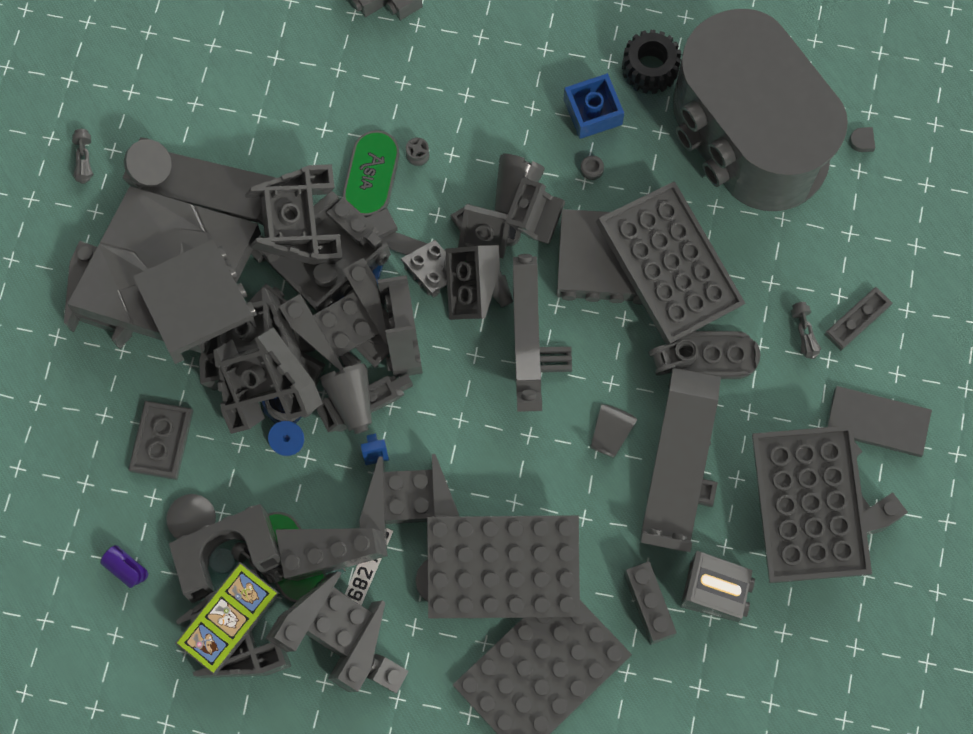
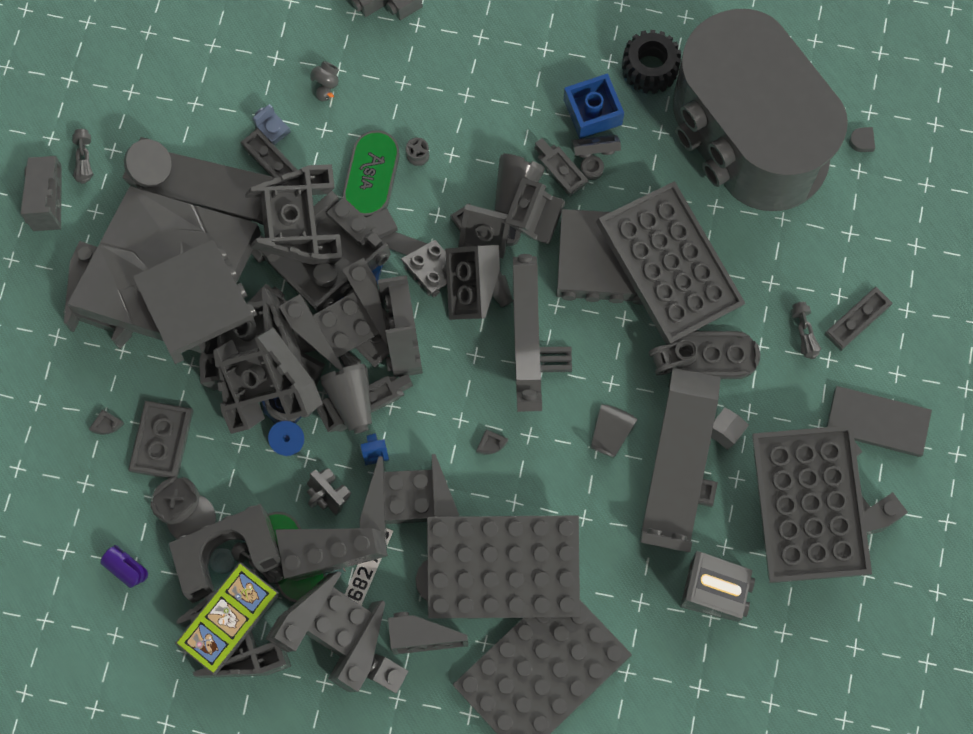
(42, 193): none -> dark grey wedge
(105, 424): none -> dark grey tile
(175, 500): none -> dark grey tile
(267, 154): none -> dark grey tile
(270, 124): none -> sand blue bracket
(323, 493): none -> dark grey hips
(326, 76): none -> dark grey animal
(416, 634): none -> dark grey slope
(491, 443): none -> dark grey tile
(560, 167): none -> dark grey hinge
(604, 144): none -> dark grey plate
(650, 603): dark grey brick -> none
(728, 428): none -> dark grey piece

